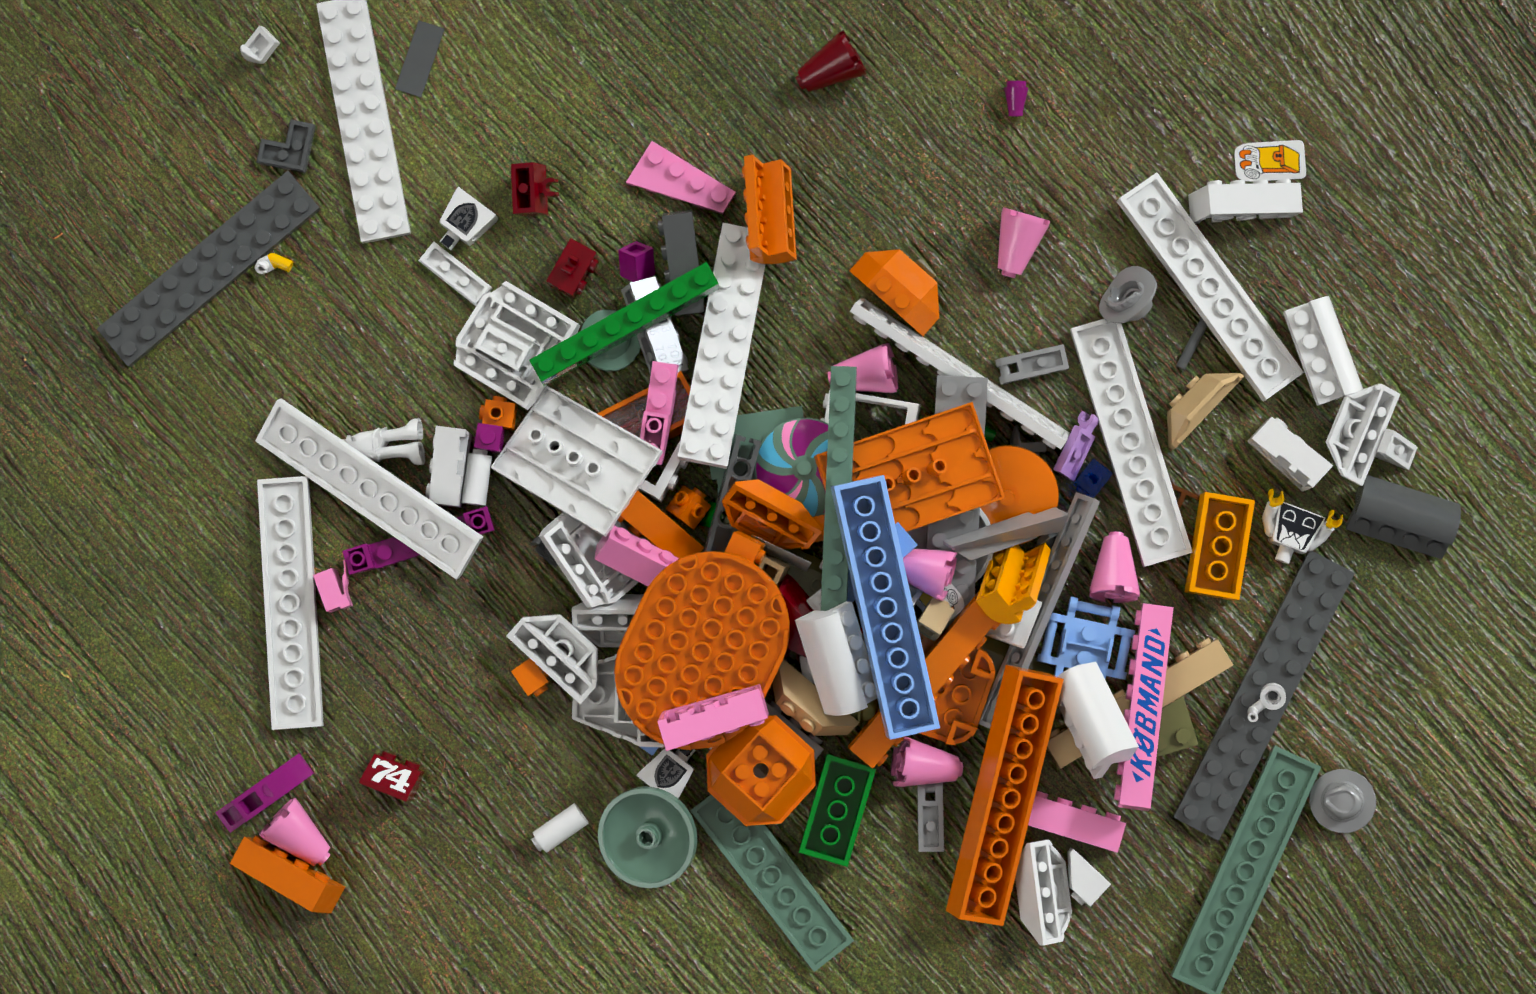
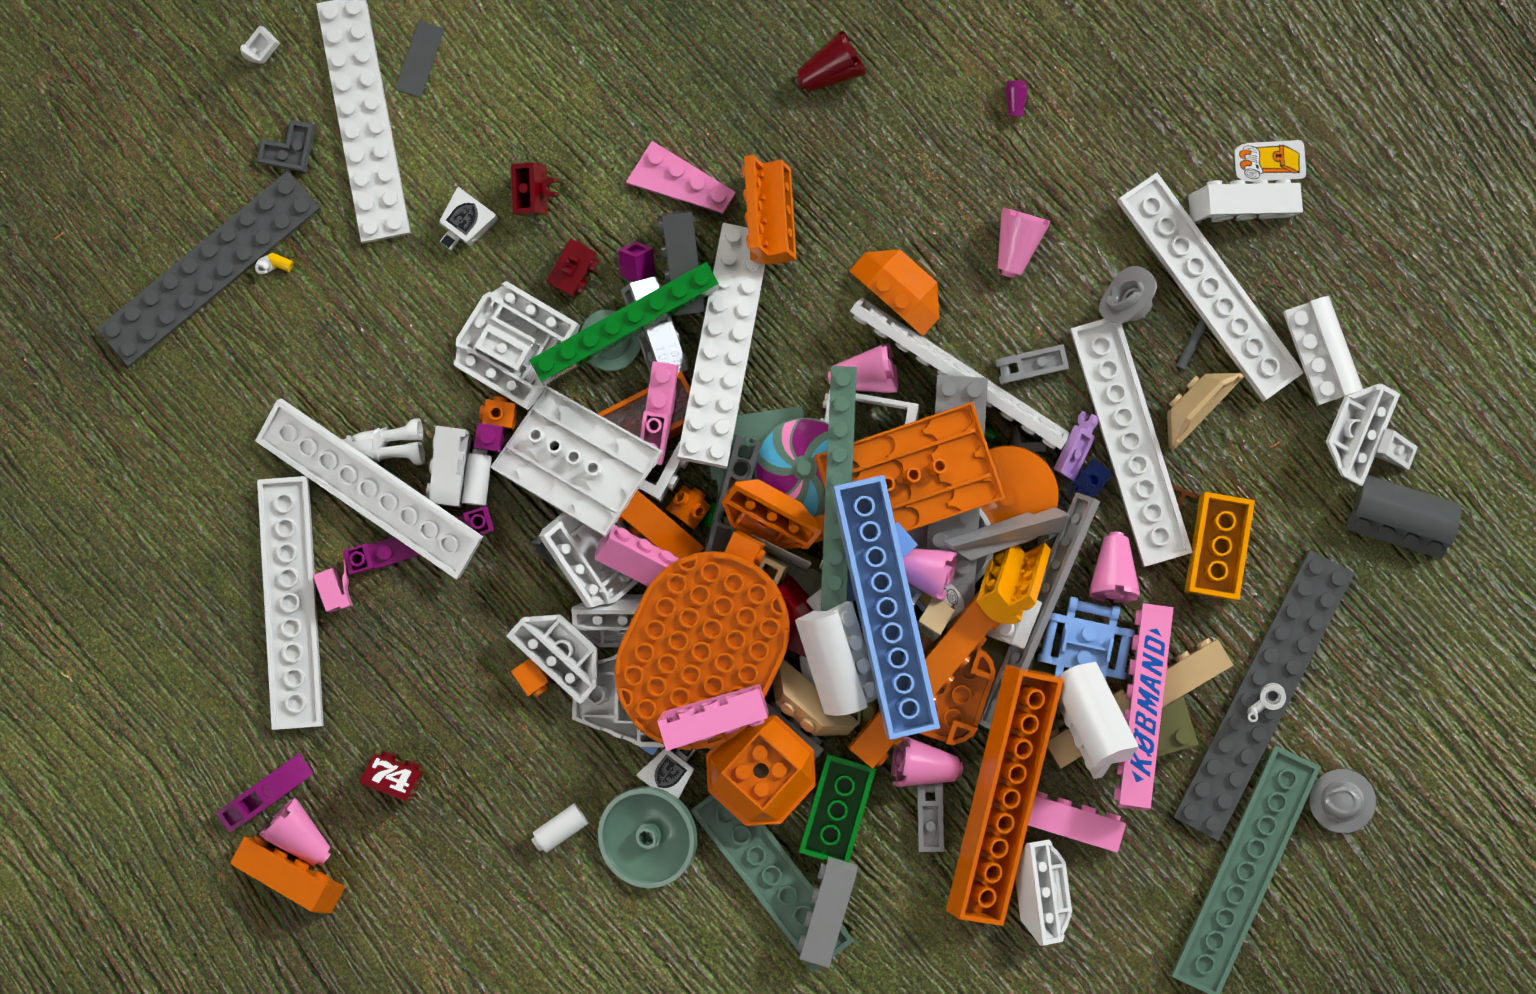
(454, 273): white tile -> none
(828, 911): none -> light grey brick
(1084, 879): white slope -> none
(1289, 454): white wedge -> none
(1294, 527): torso -> none

